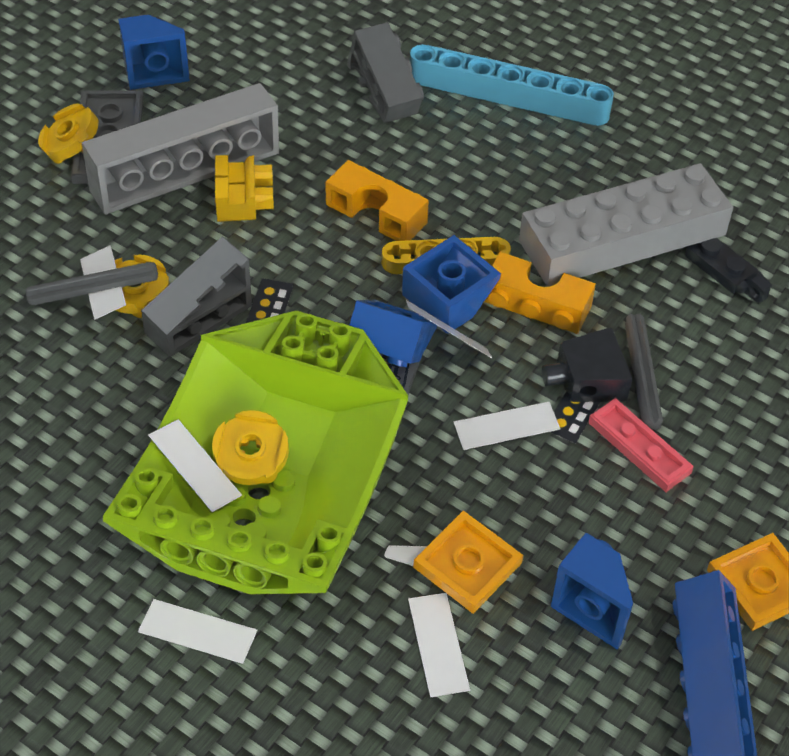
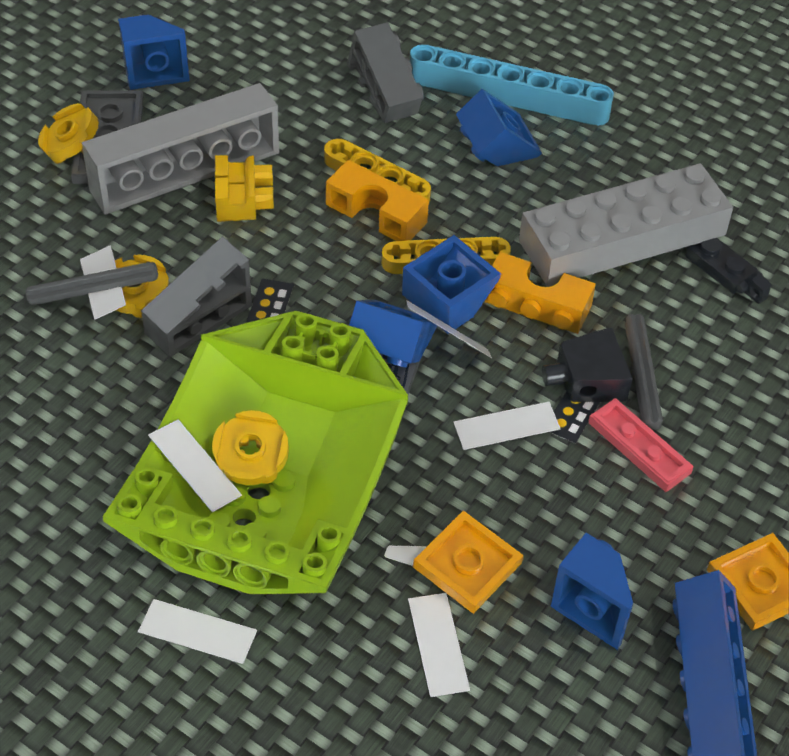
(340, 150): none -> yellow beam
(496, 131): none -> blue slope

